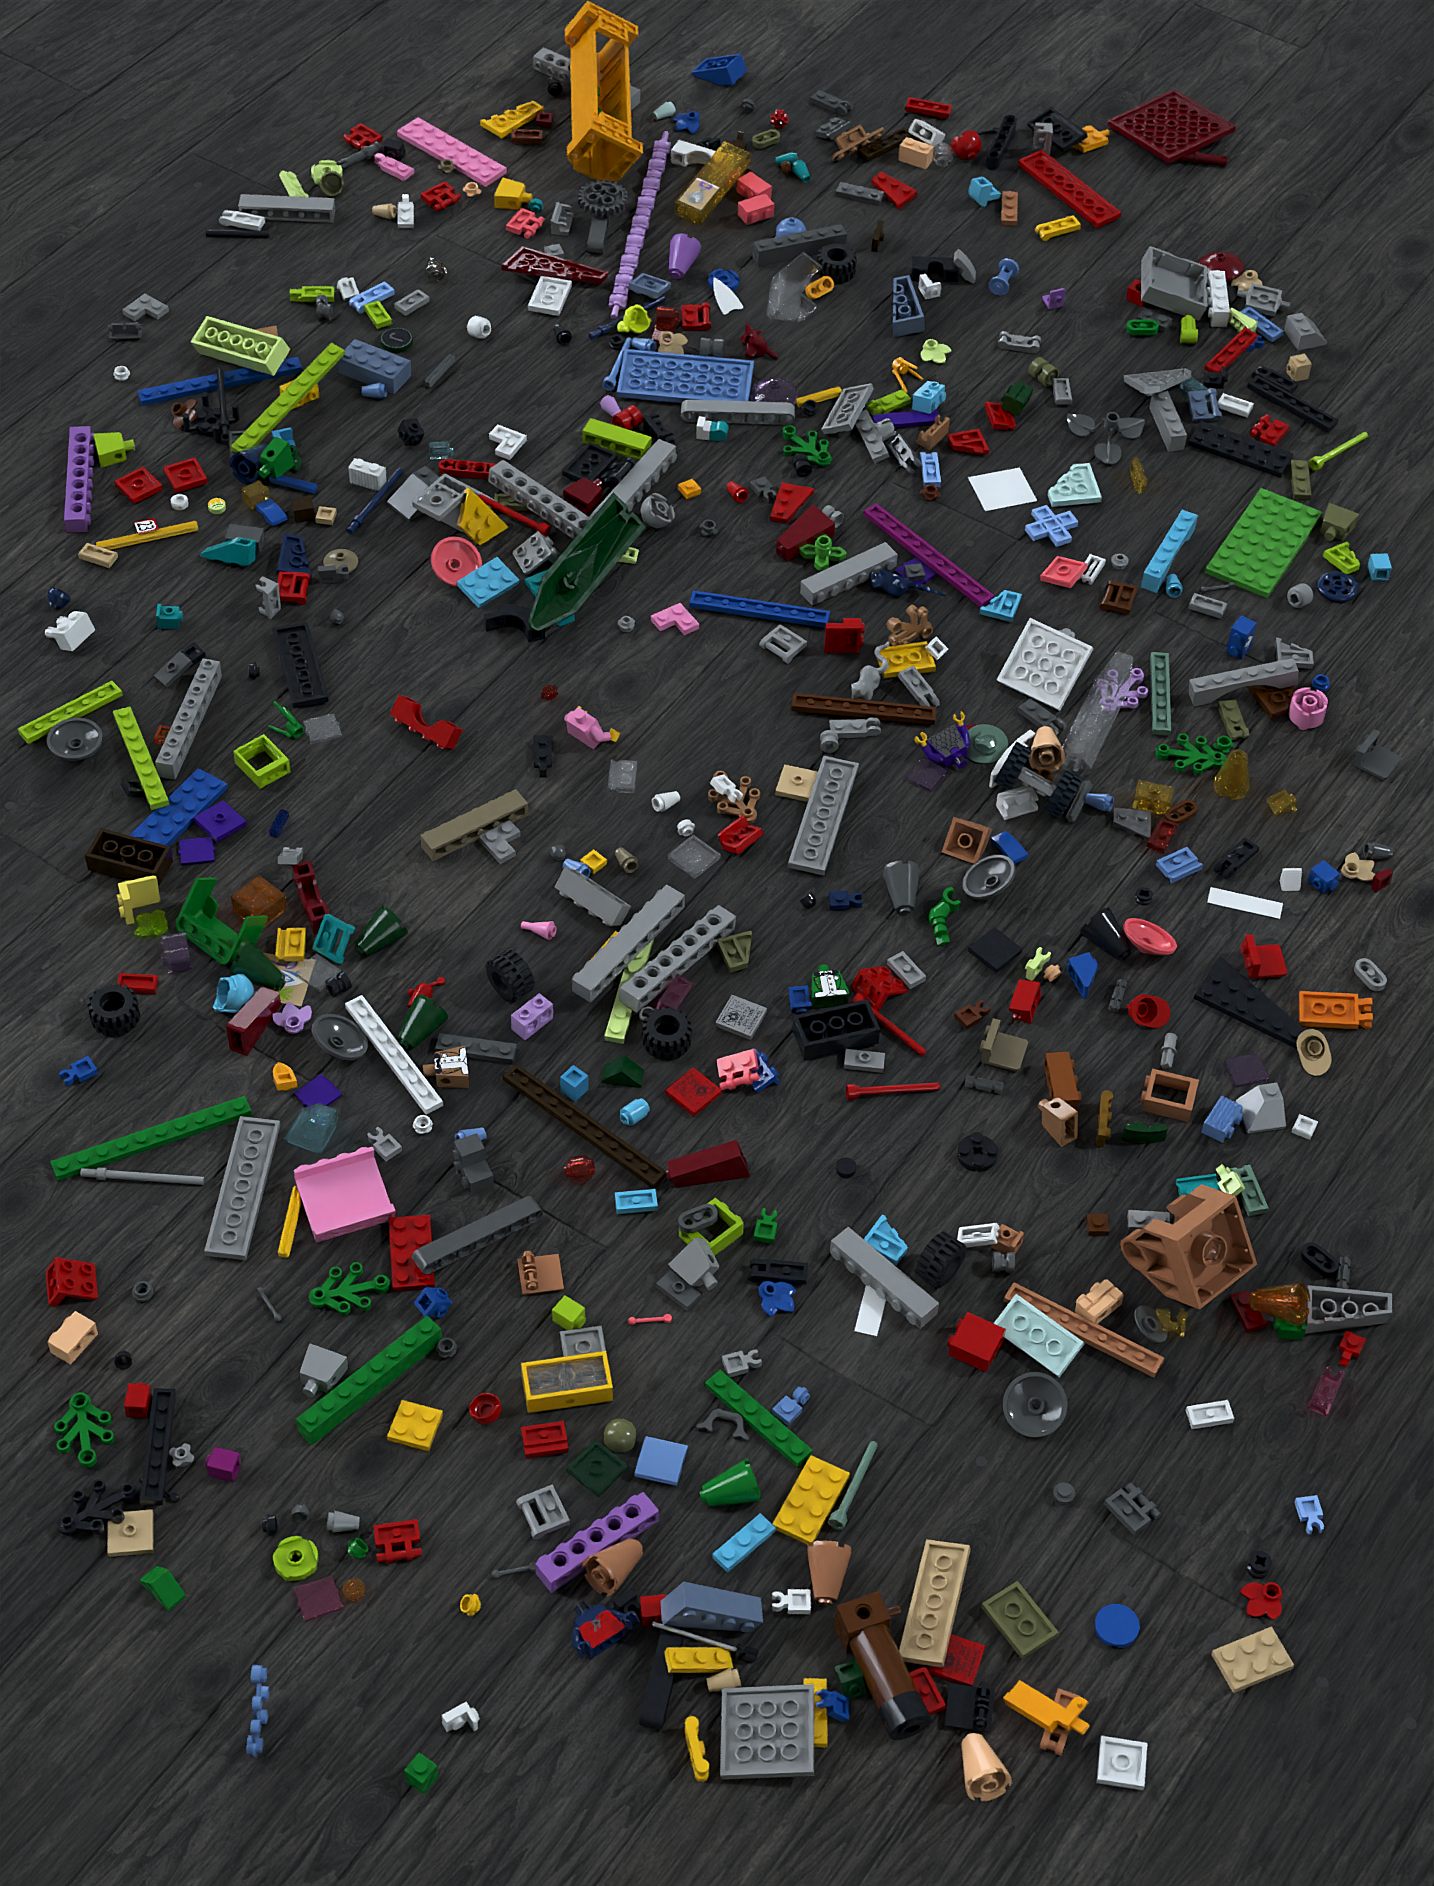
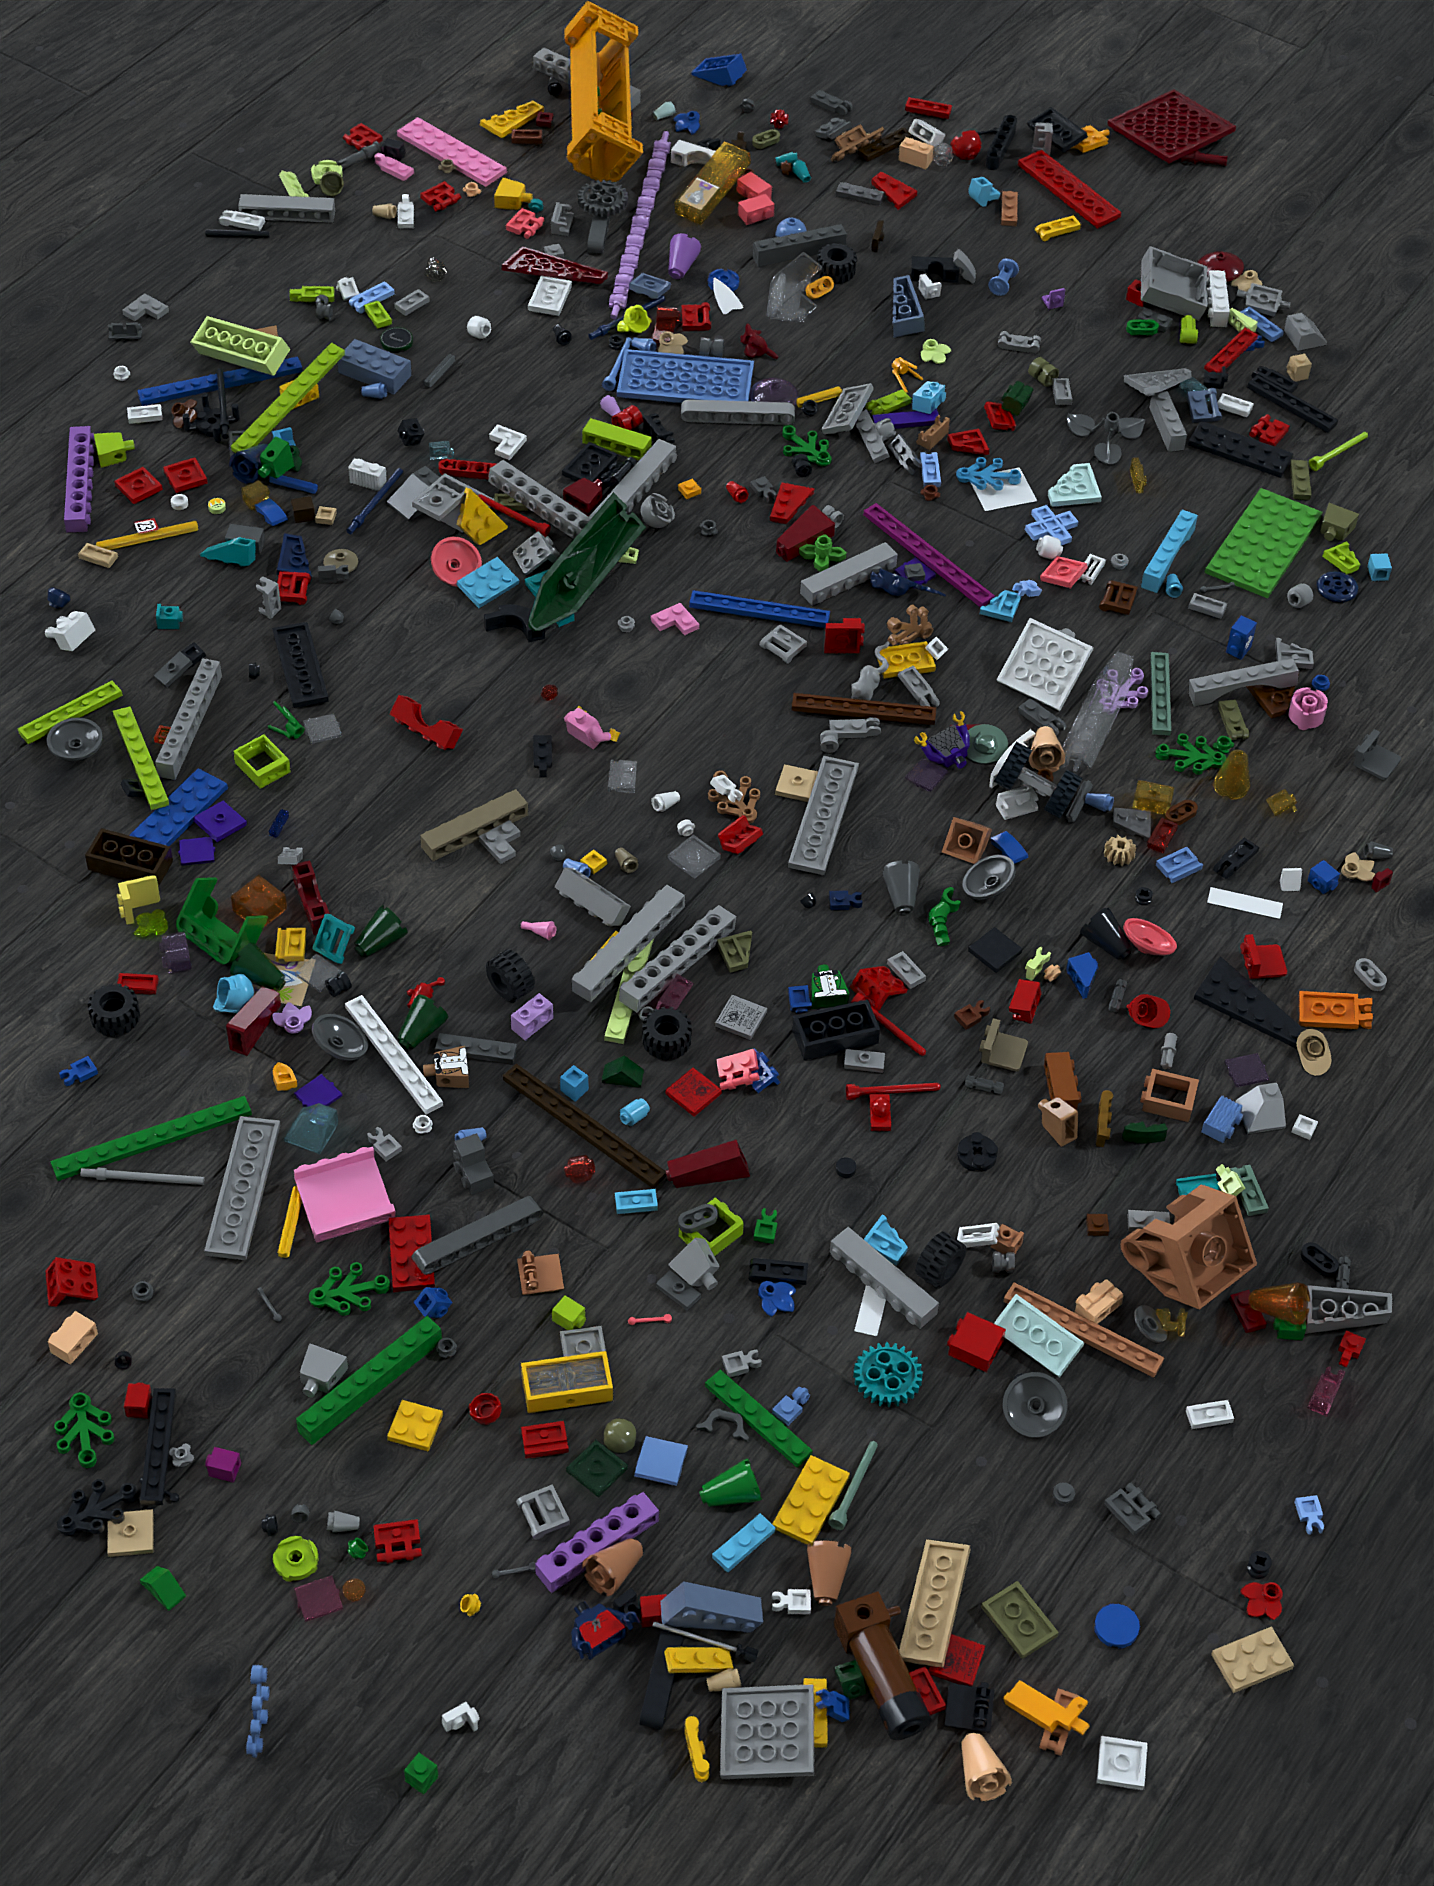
(144, 413): none -> white plate
(711, 430): leg -> none
(880, 1112): none -> red tile
(888, 1374): none -> teal gear
(970, 474): none -> dark azure plant
(1027, 587): none -> light blue plate
(1049, 547): none -> white head
(1120, 850): none -> tan gear

